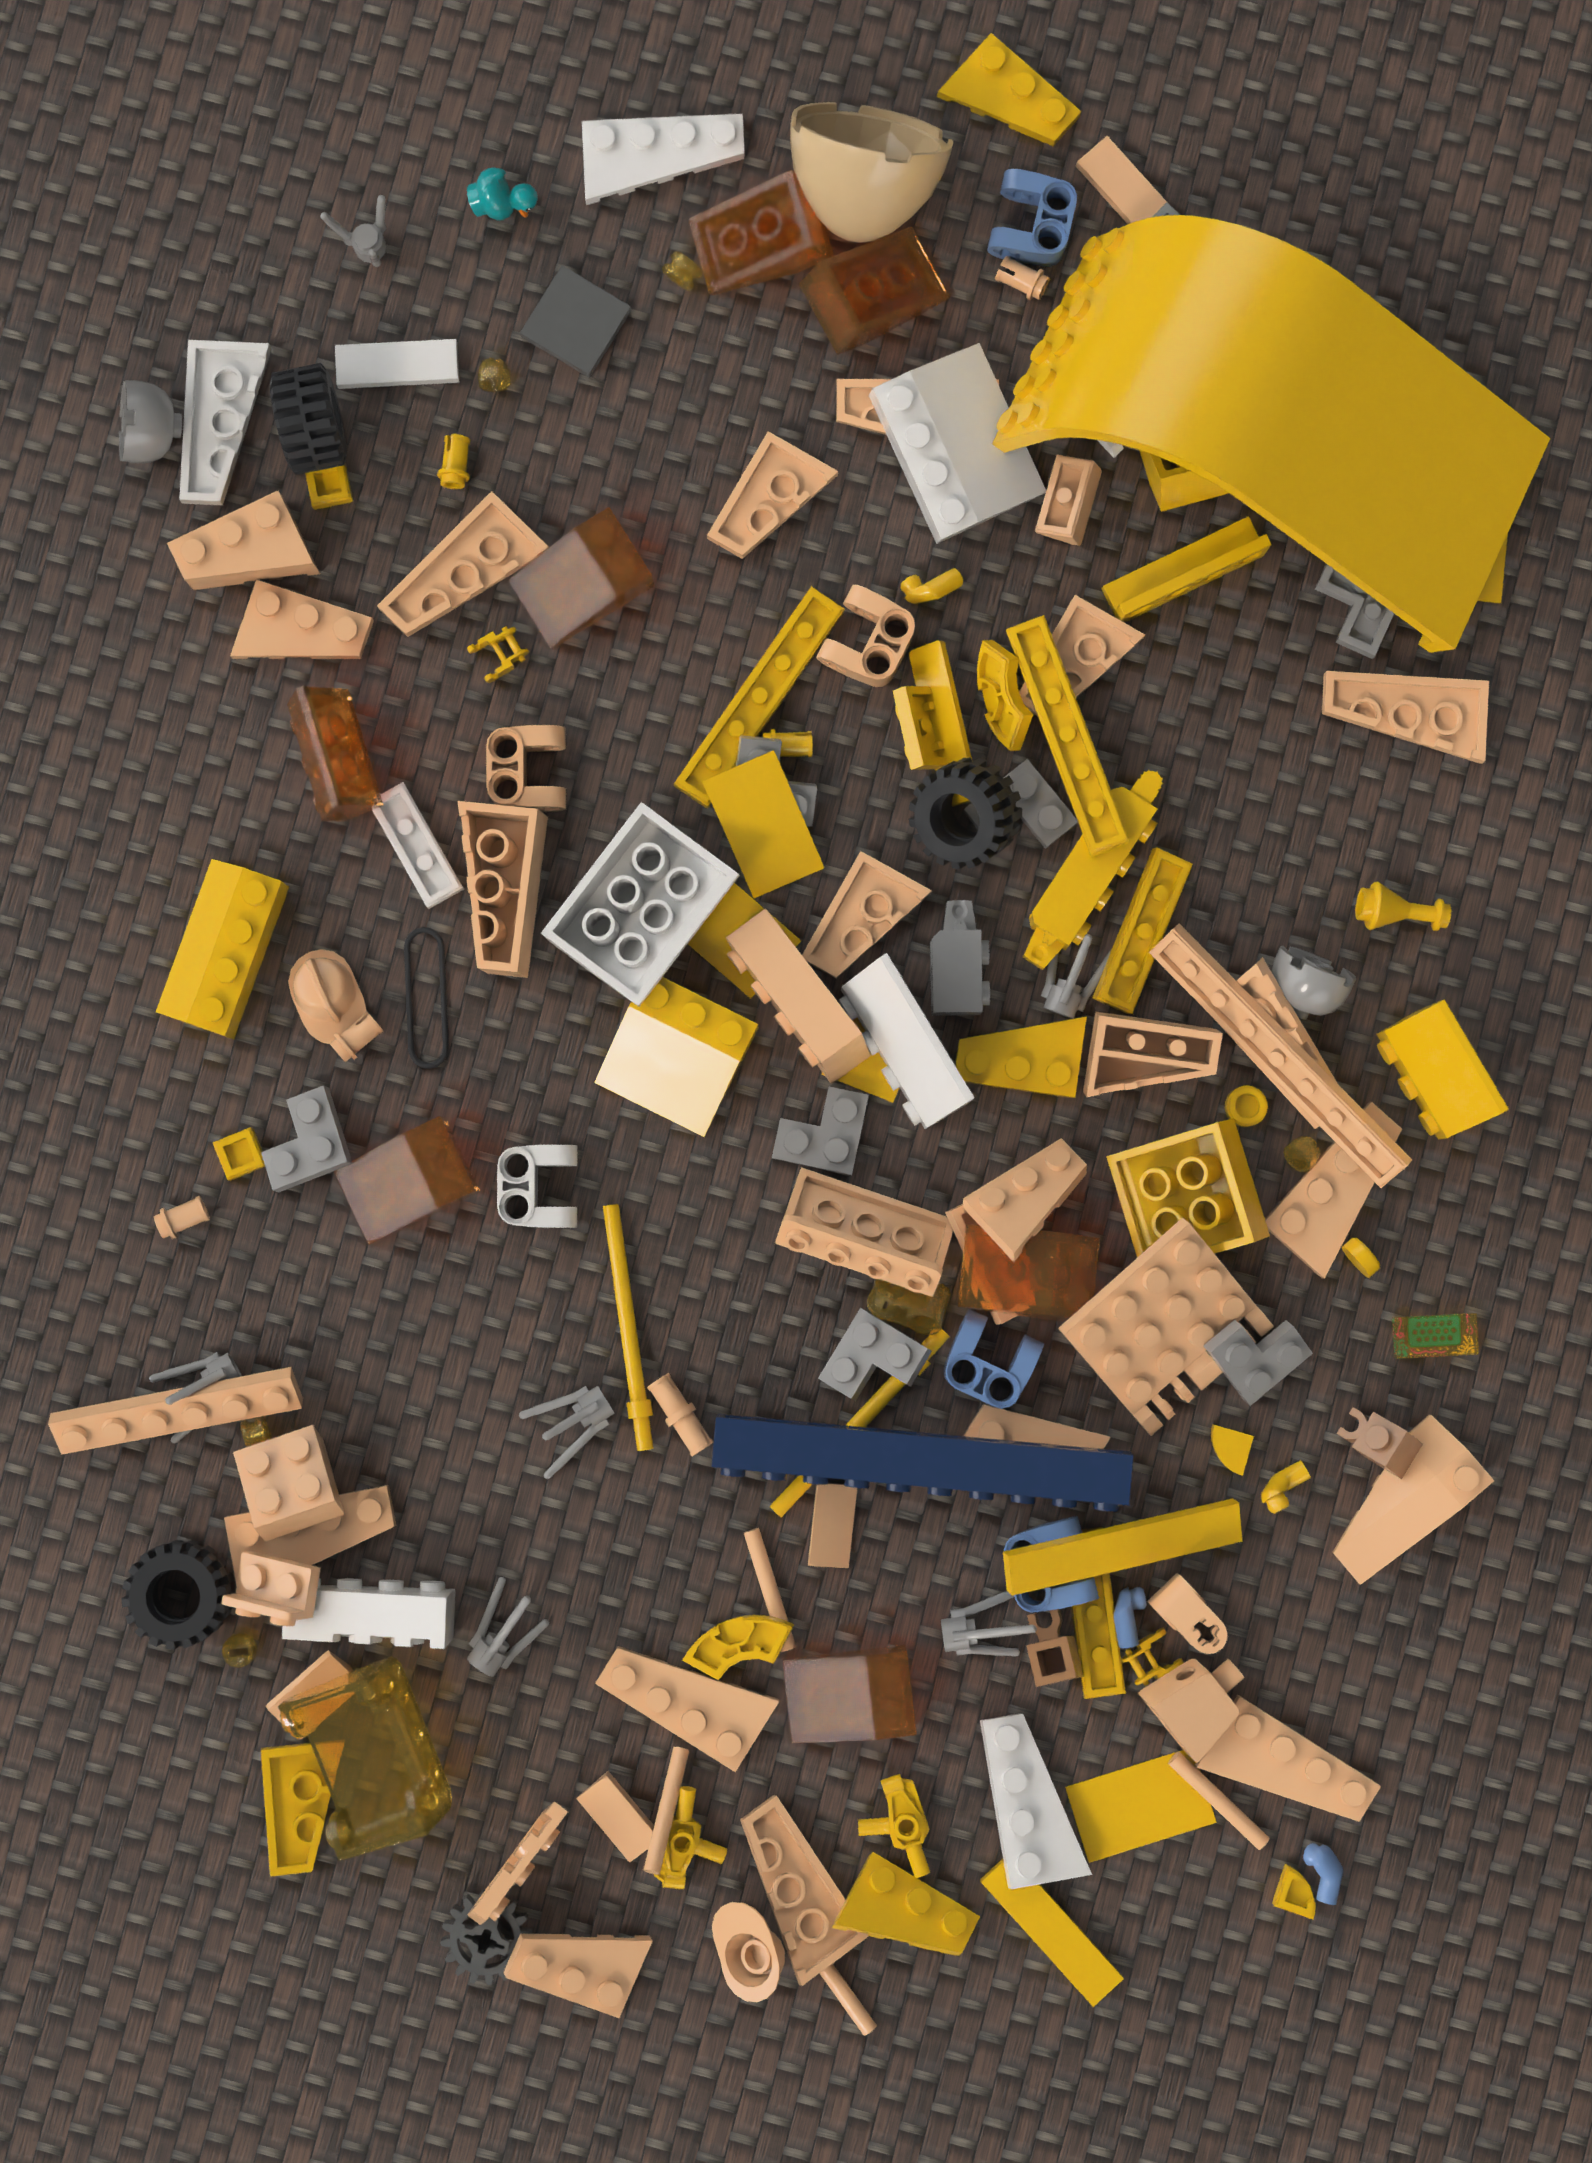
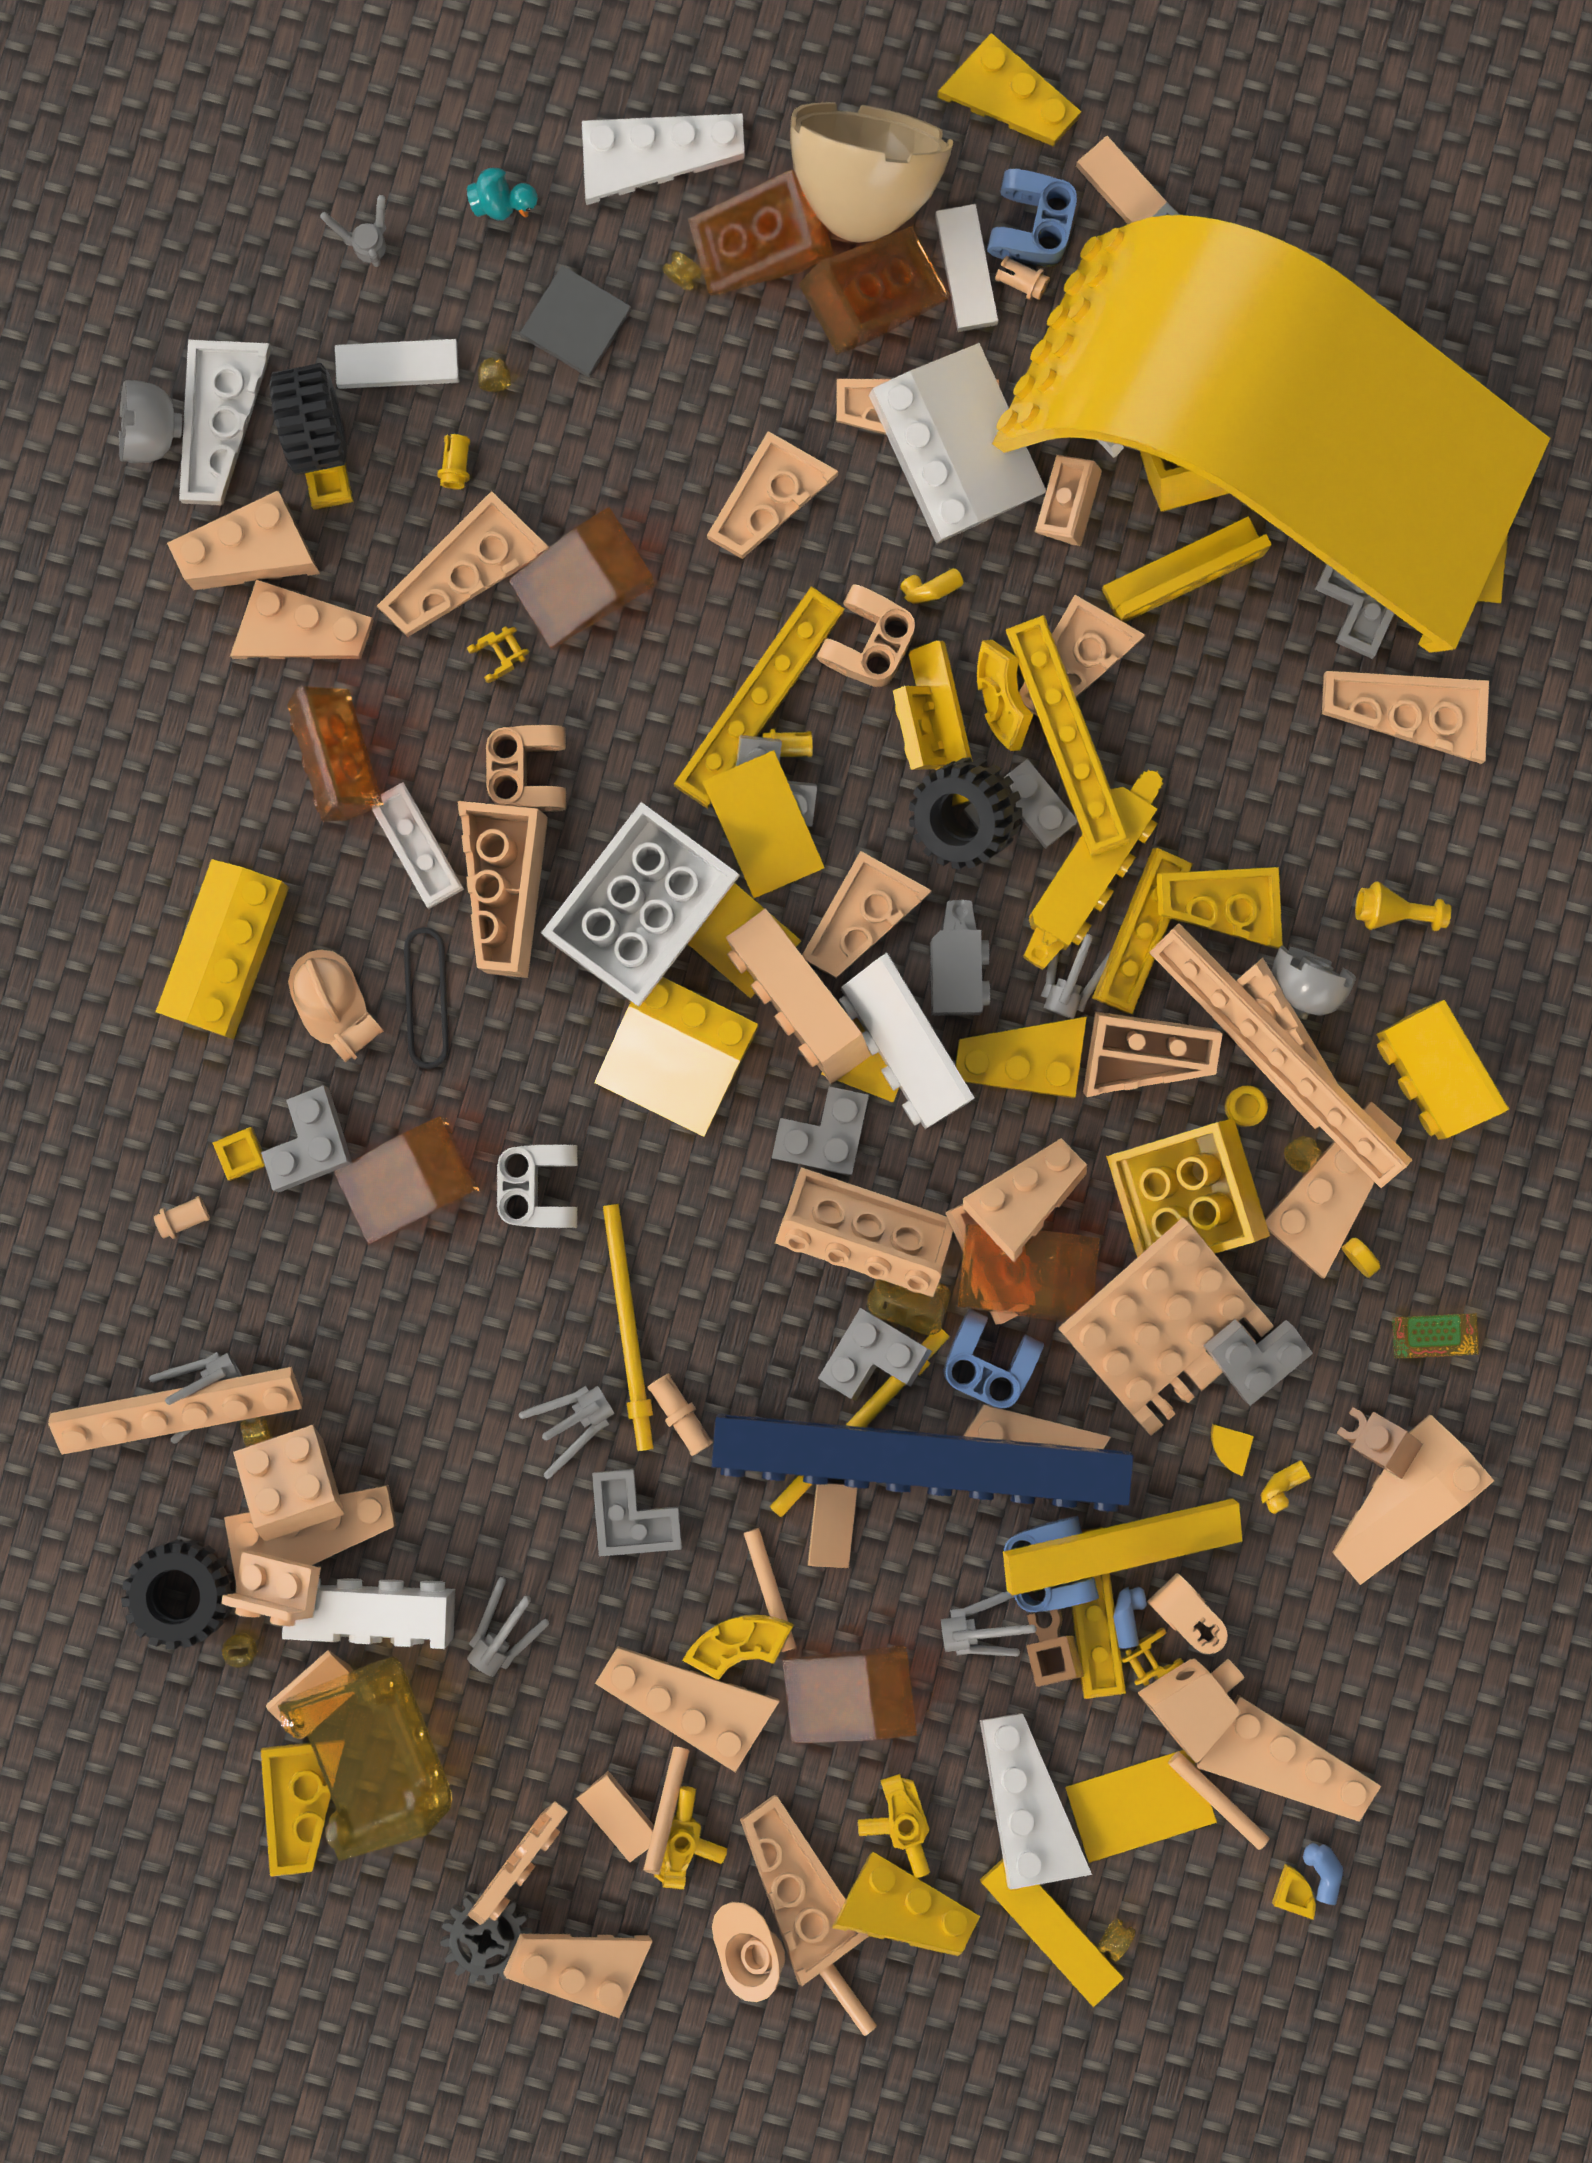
(624, 1527): none -> light grey plate
(966, 268): none -> white tile
(1116, 1939): none -> clear yellow bush
(1226, 901): none -> yellow wing

